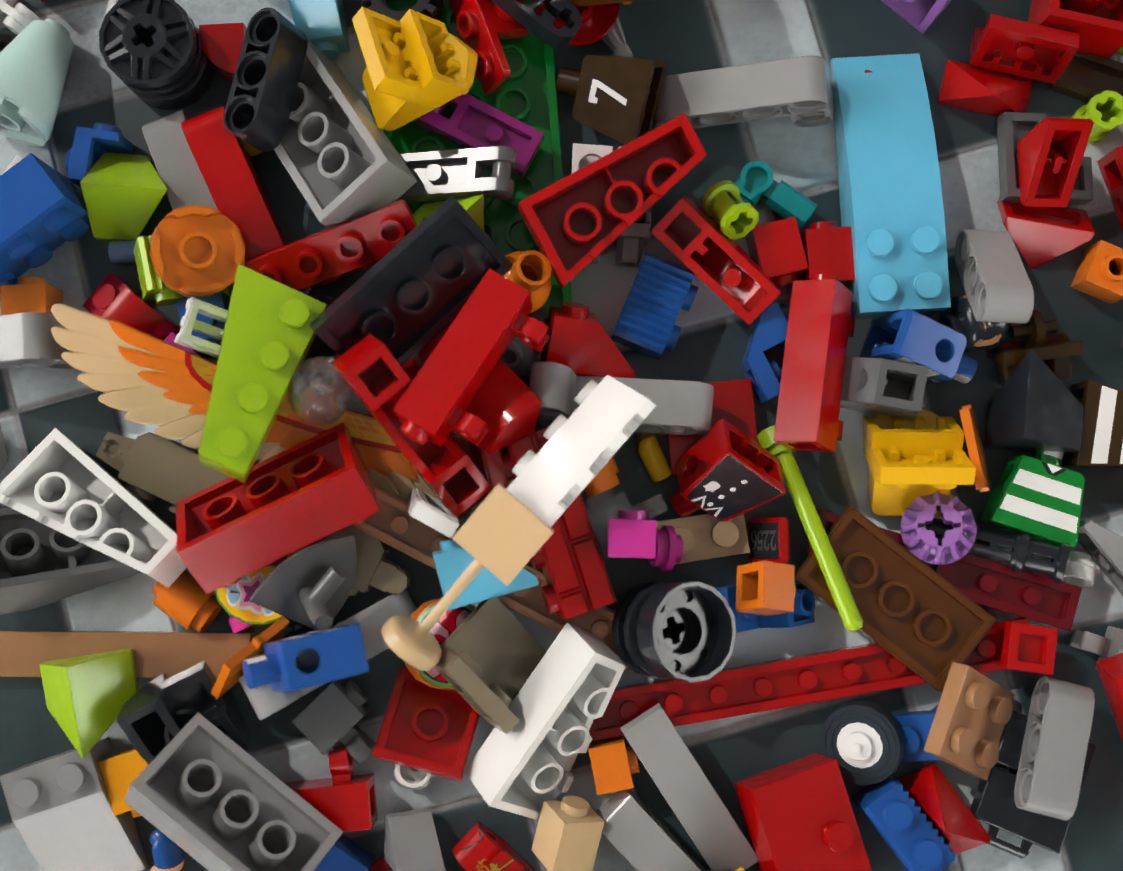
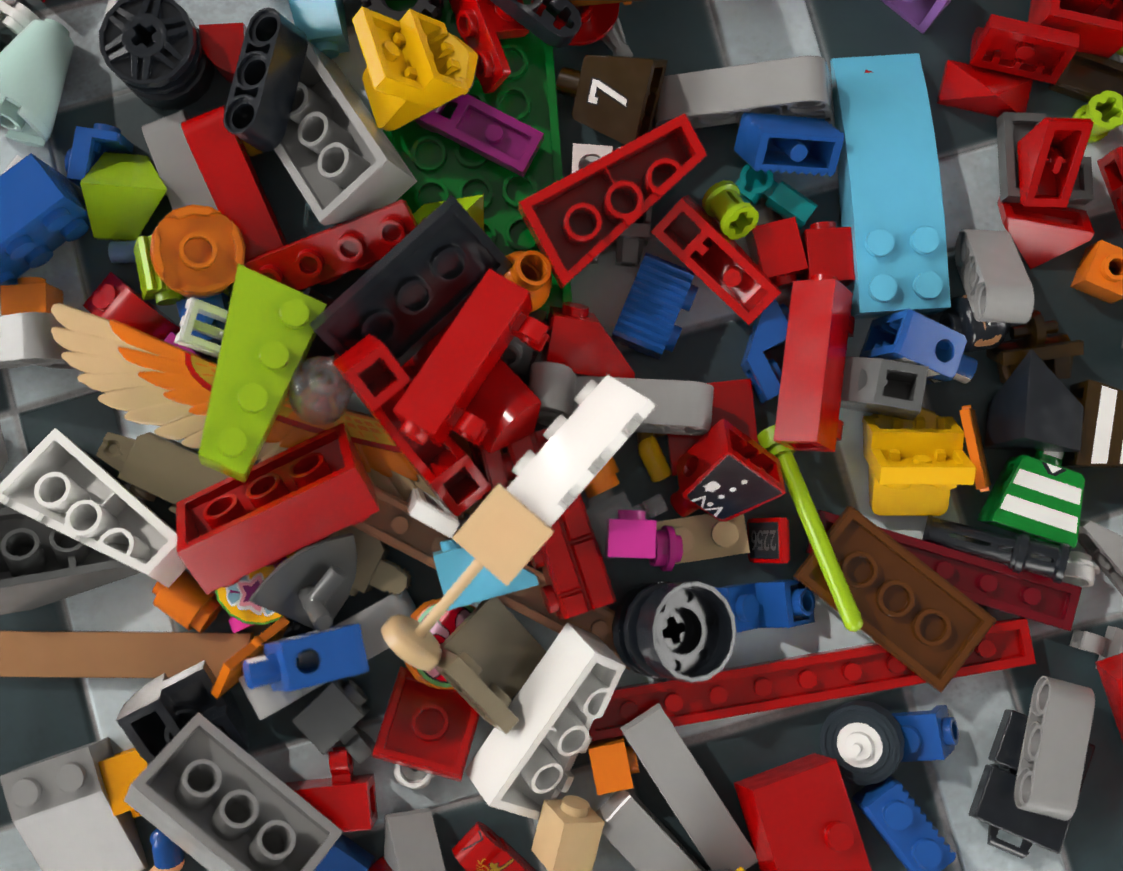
(88, 693): lime slope -> none
(460, 173): dark grey plate -> none
(765, 588): orange plate -> none
(788, 144): none -> blue brick
(923, 543): medium lavender gear -> none
(944, 808): red slope -> none
(969, 721): medium nougat plate -> none
(1029, 648): red plate -> none

